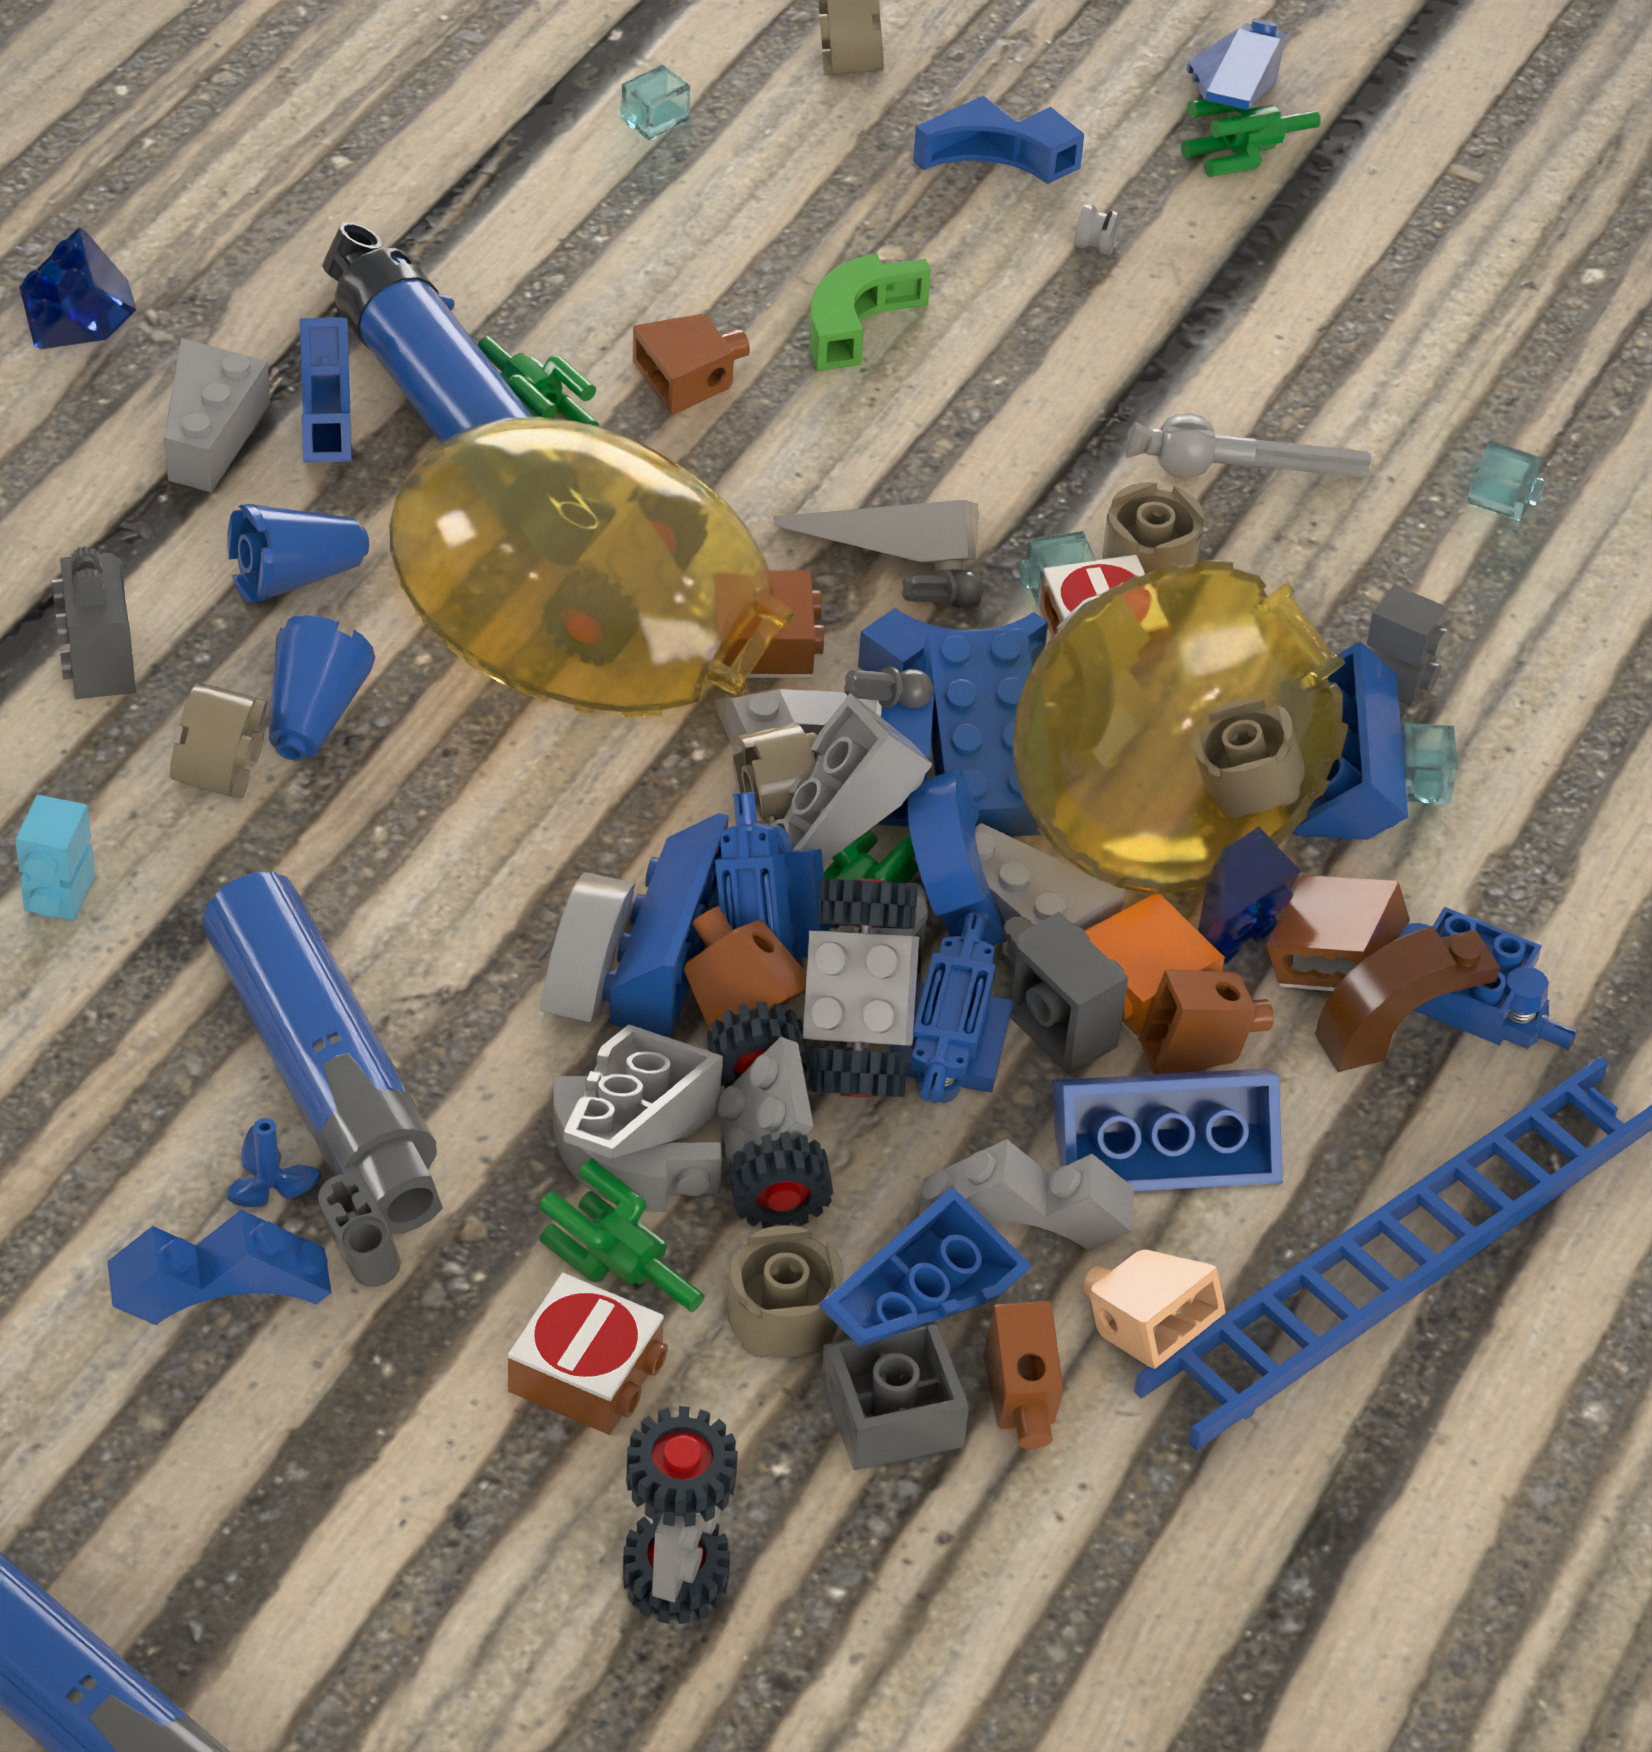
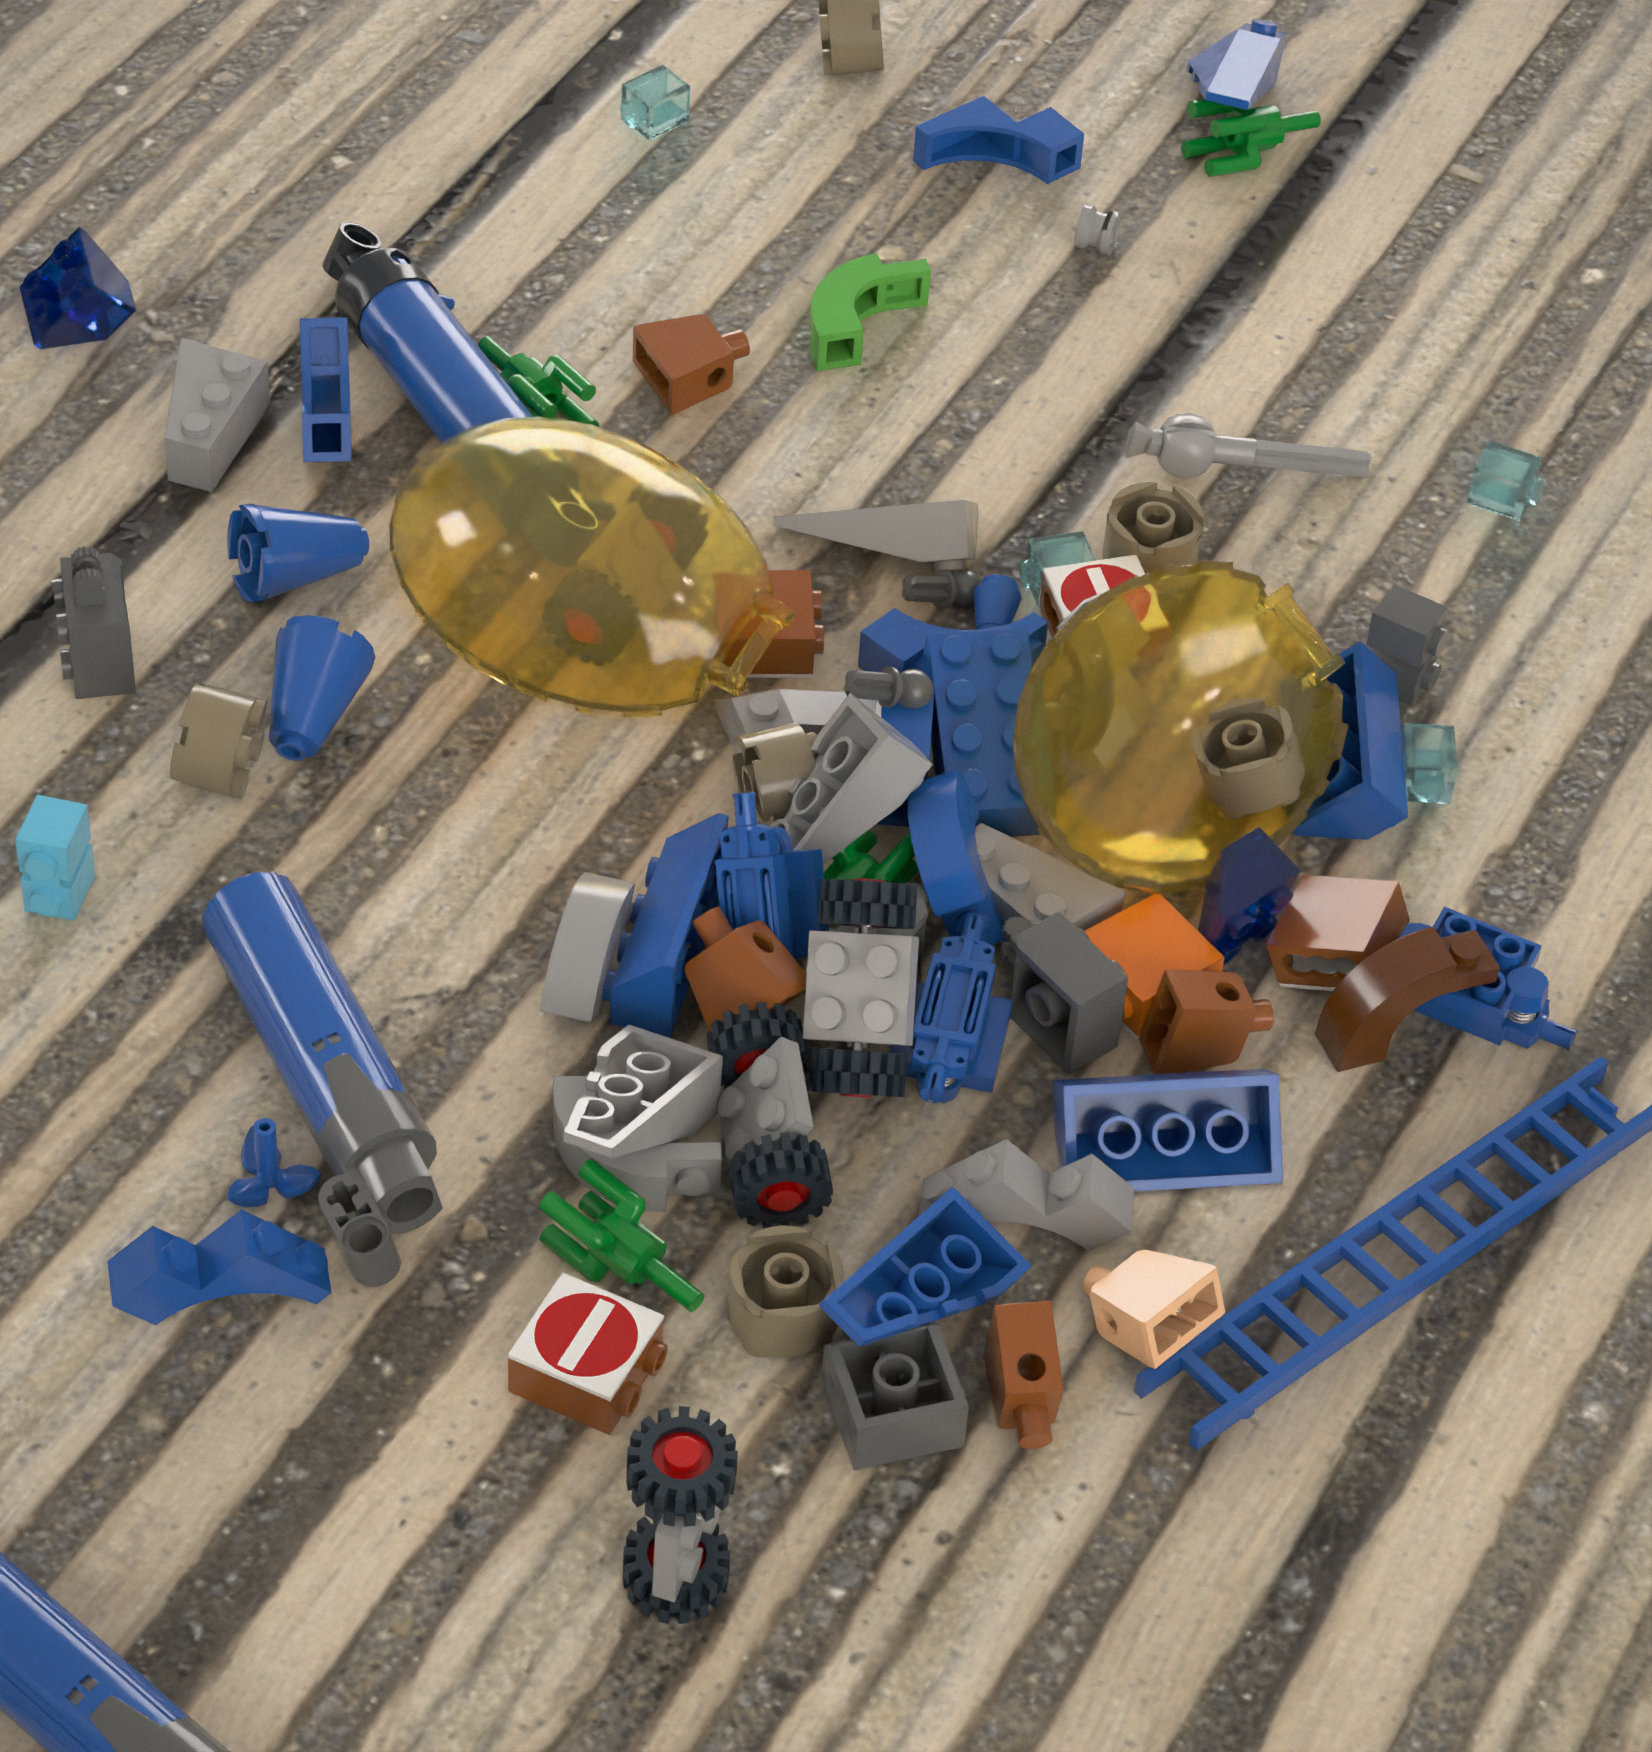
(996, 601): none -> blue cone

